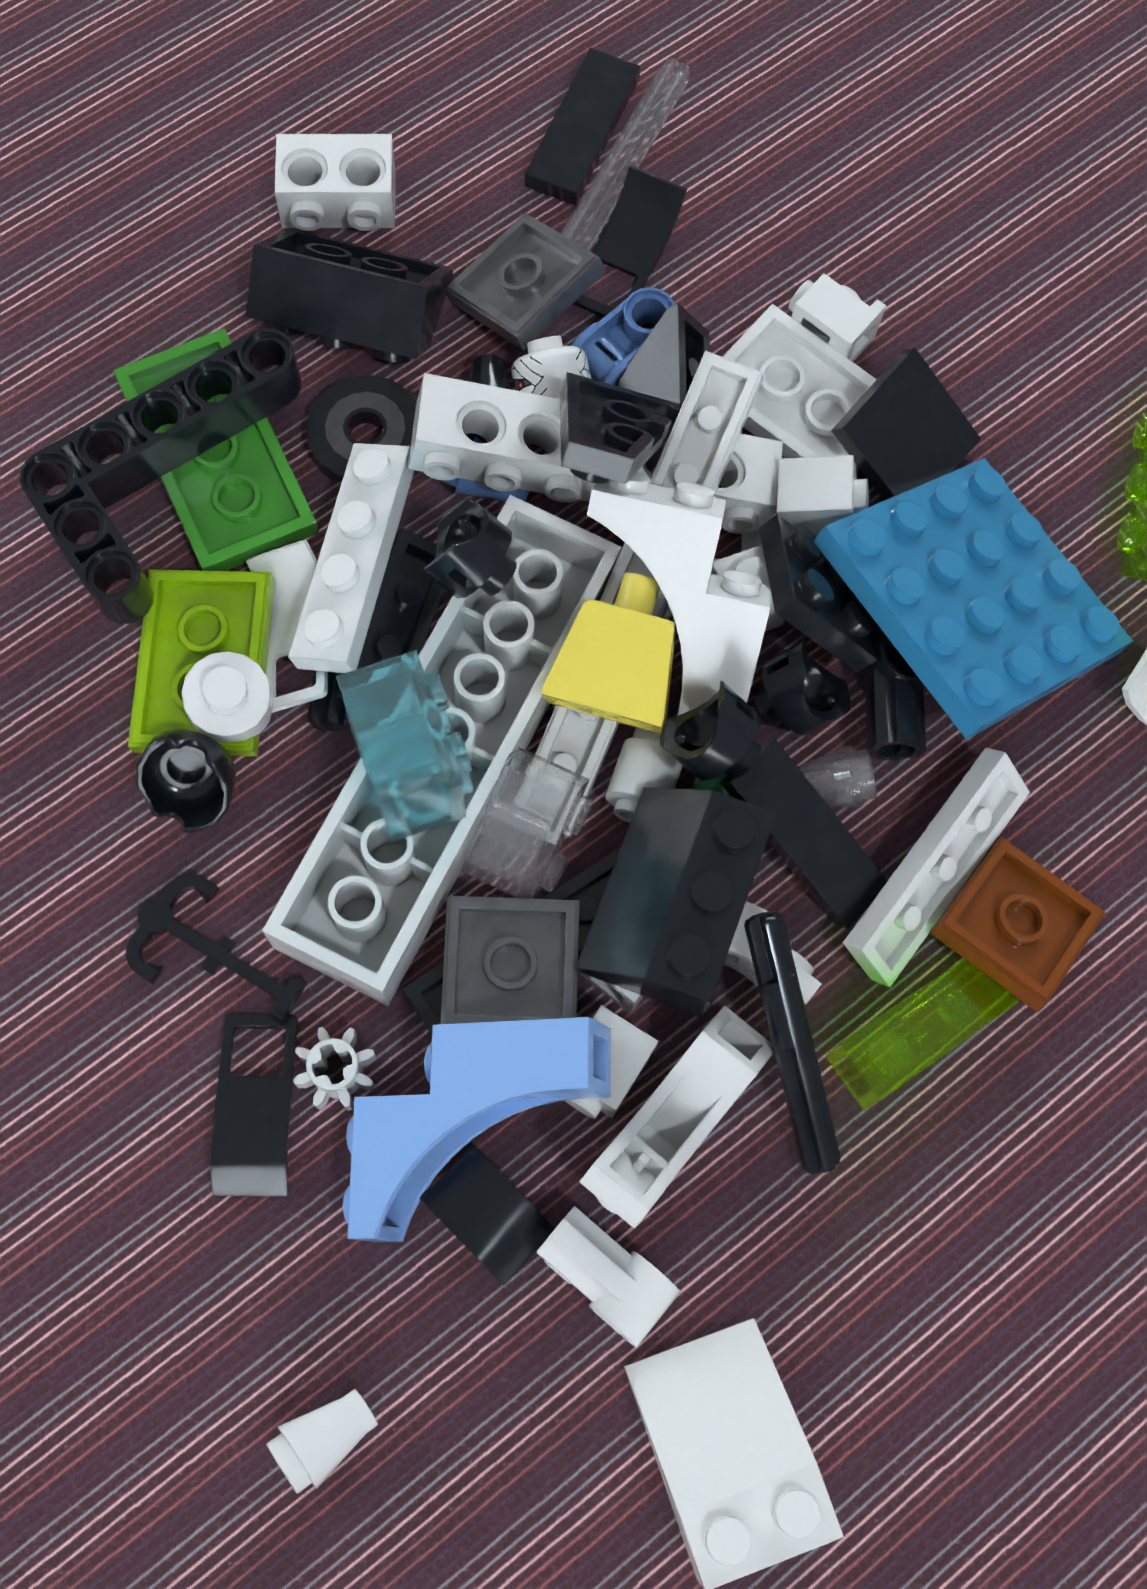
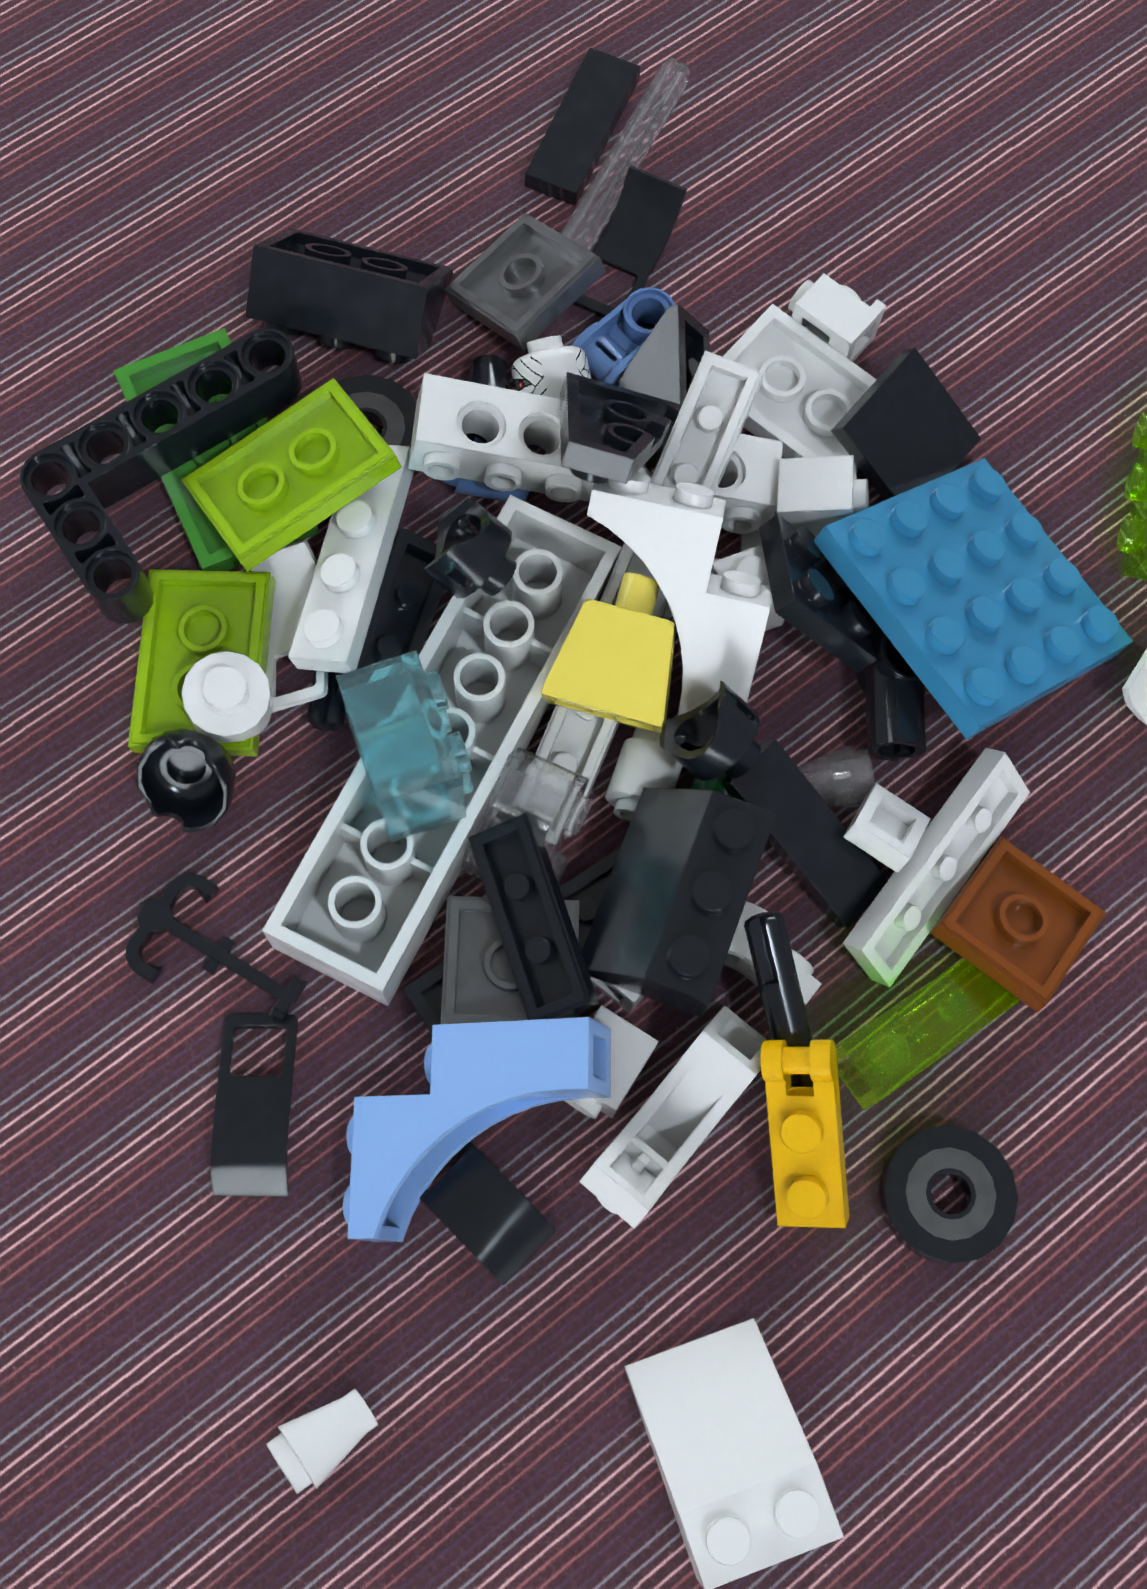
(291, 474): none -> lime tile
(317, 1063): white gear -> none
(335, 181): white brick -> none
(532, 919): none -> black tile
(620, 1285): white piece -> none
(800, 692): black piece -> none
(806, 1134): none -> yellow plate
(887, 828): none -> white plate
(987, 1189): none -> black tile

